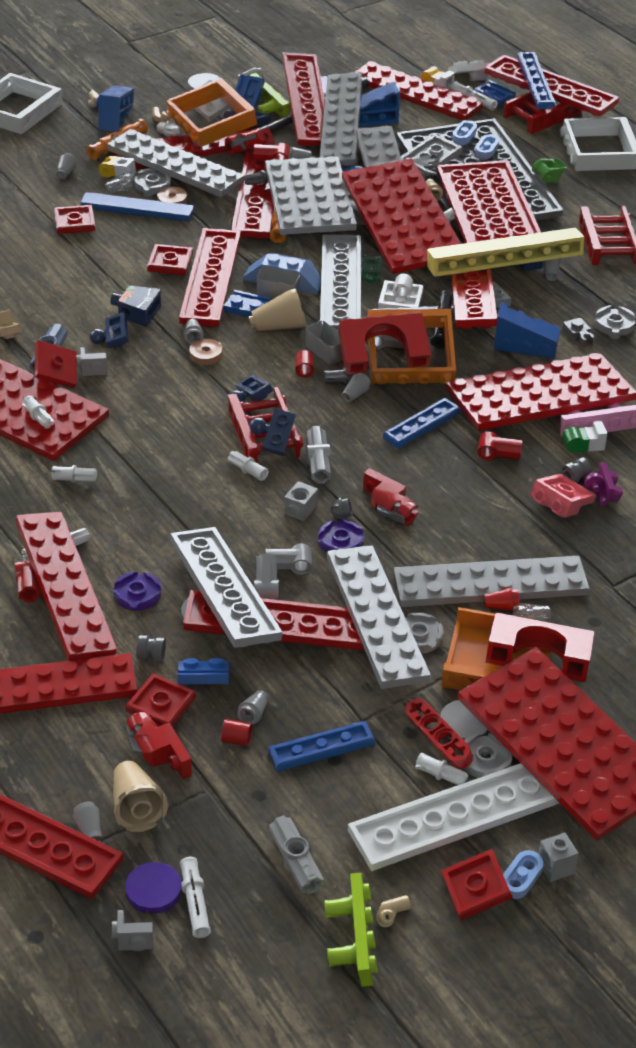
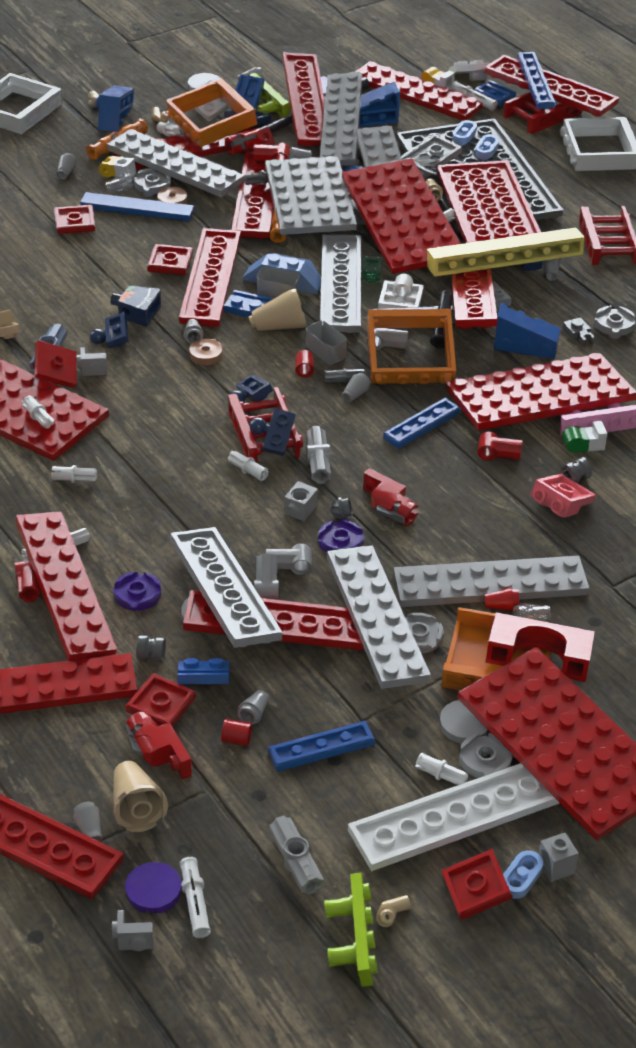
(406, 328): red arch -> none
(435, 735): red beam -> none
(549, 169): bright green piece -> none
(604, 484): magenta hips -> none

